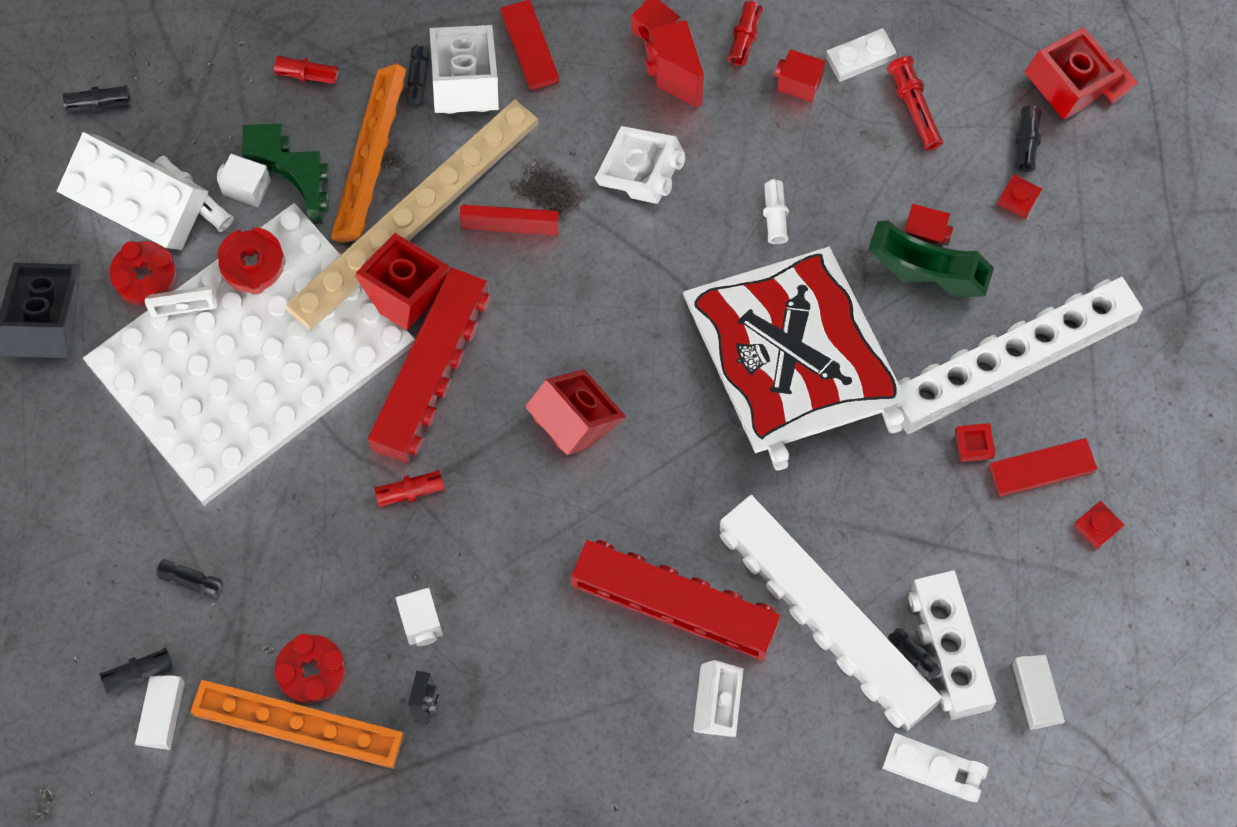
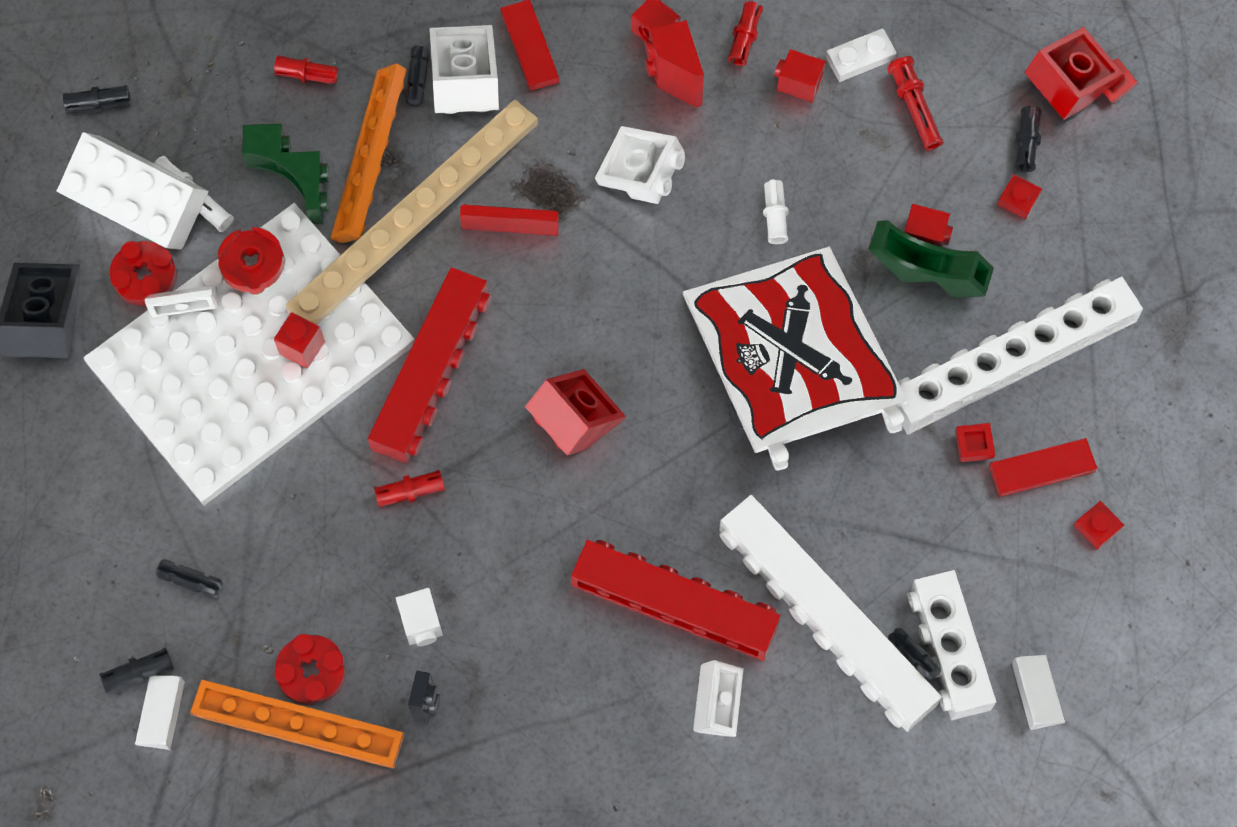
(243, 180): white brick -> none
(299, 340): none -> red brick
(402, 280): red slope -> none
(934, 767): white plate -> none

